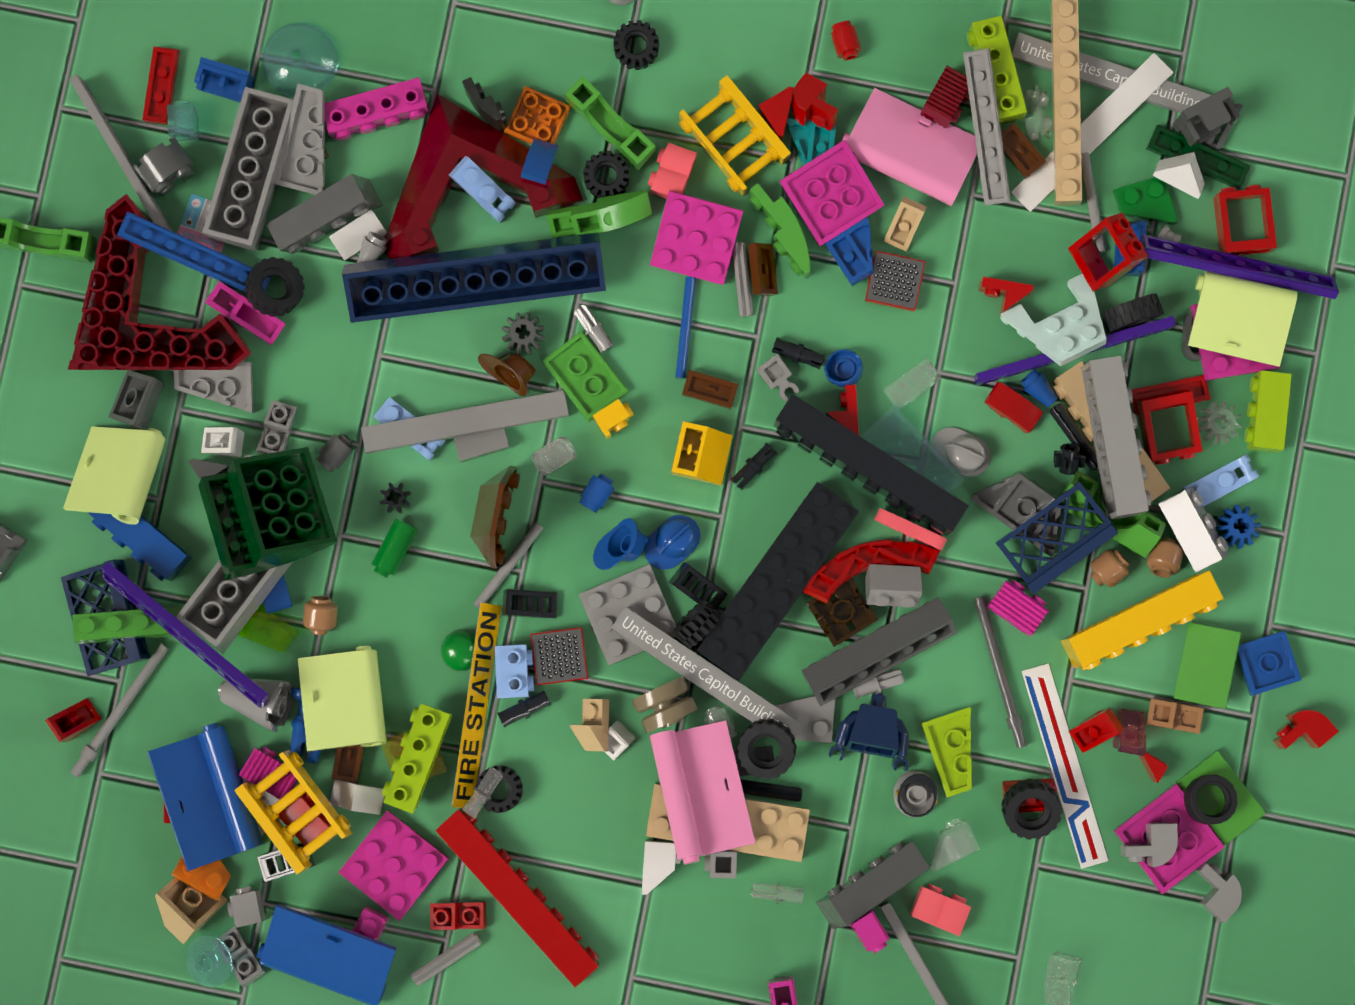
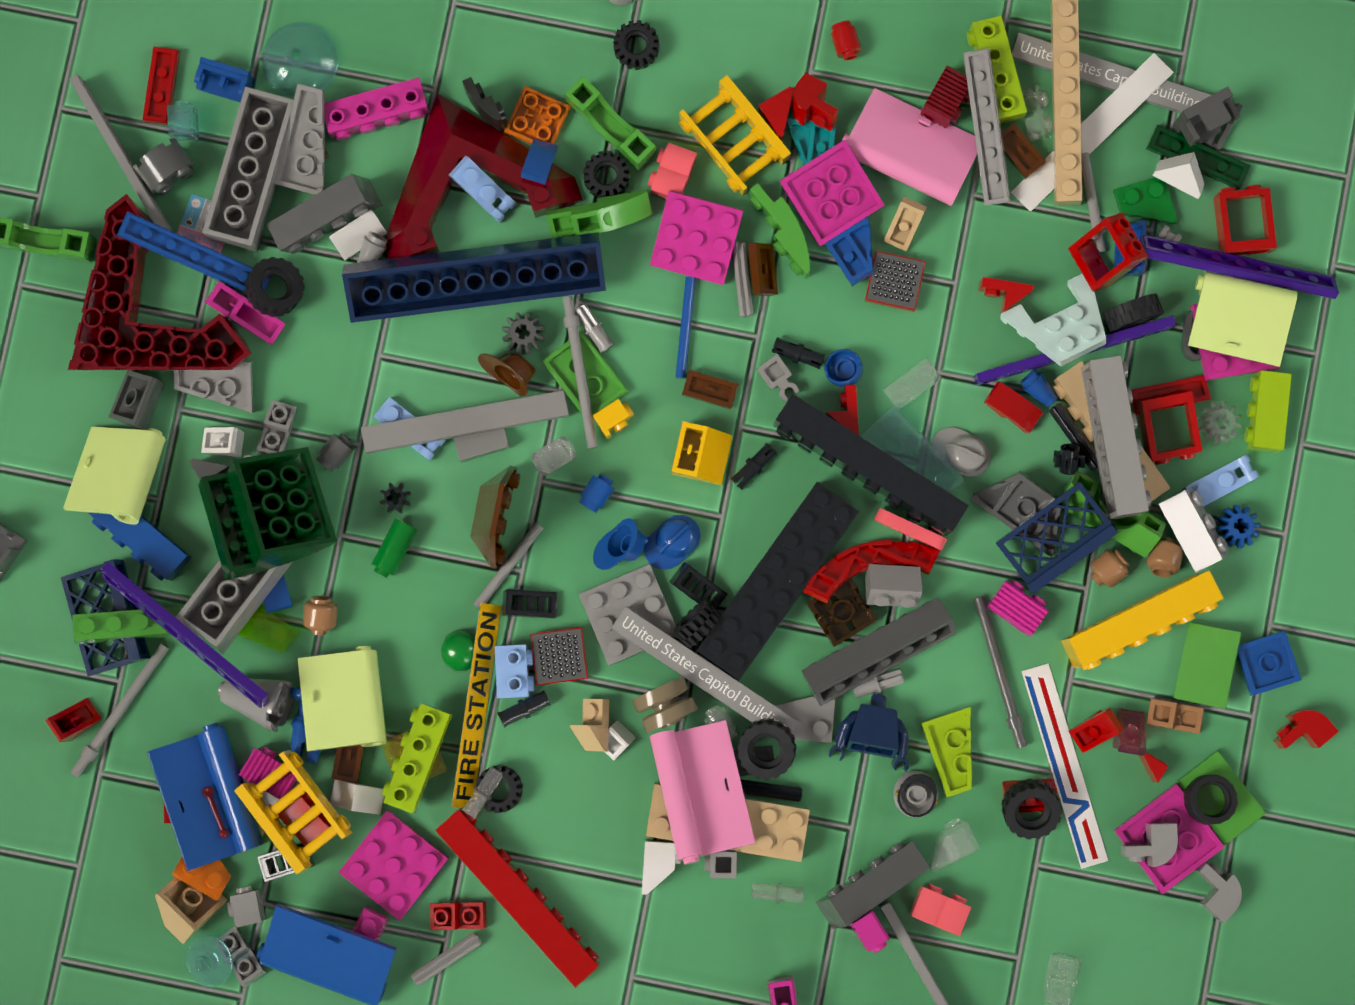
(208, 792): none -> dark red hinge
(572, 323): none -> light grey bar

